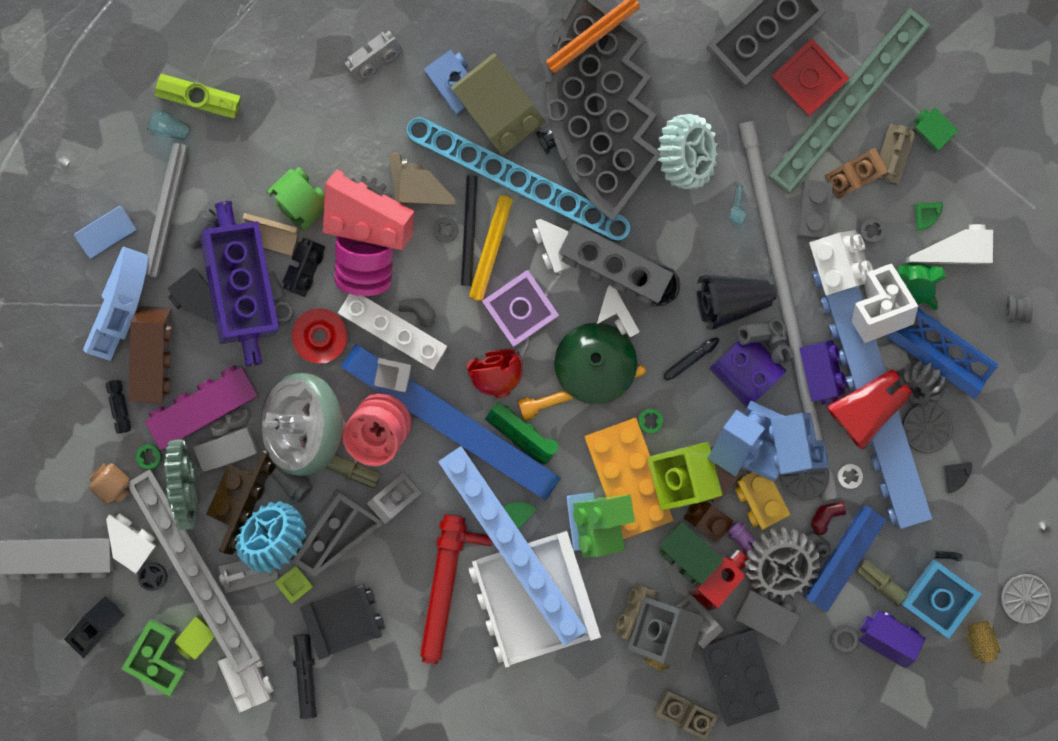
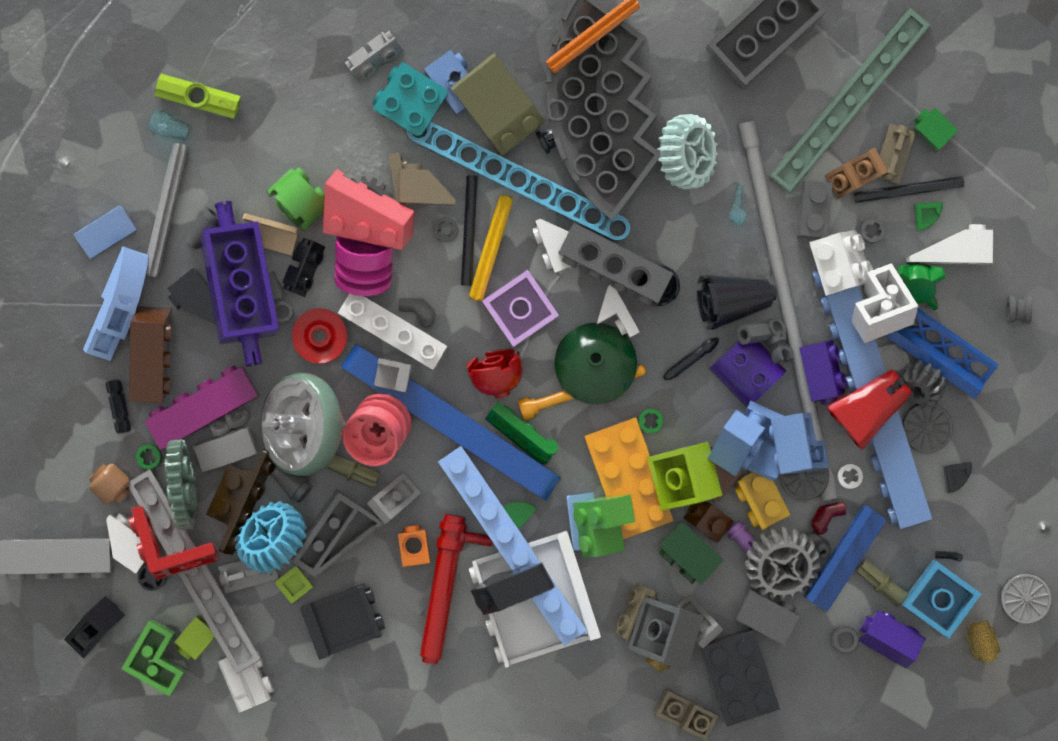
(171, 564): none -> red bracket
(307, 709): black pin -> none
(407, 557): none -> orange brick
(409, 99): none -> teal bracket
(511, 588): none -> black slope
(714, 588): red torso -> none
(810, 77): red plate -> none
(908, 189): none -> black bar

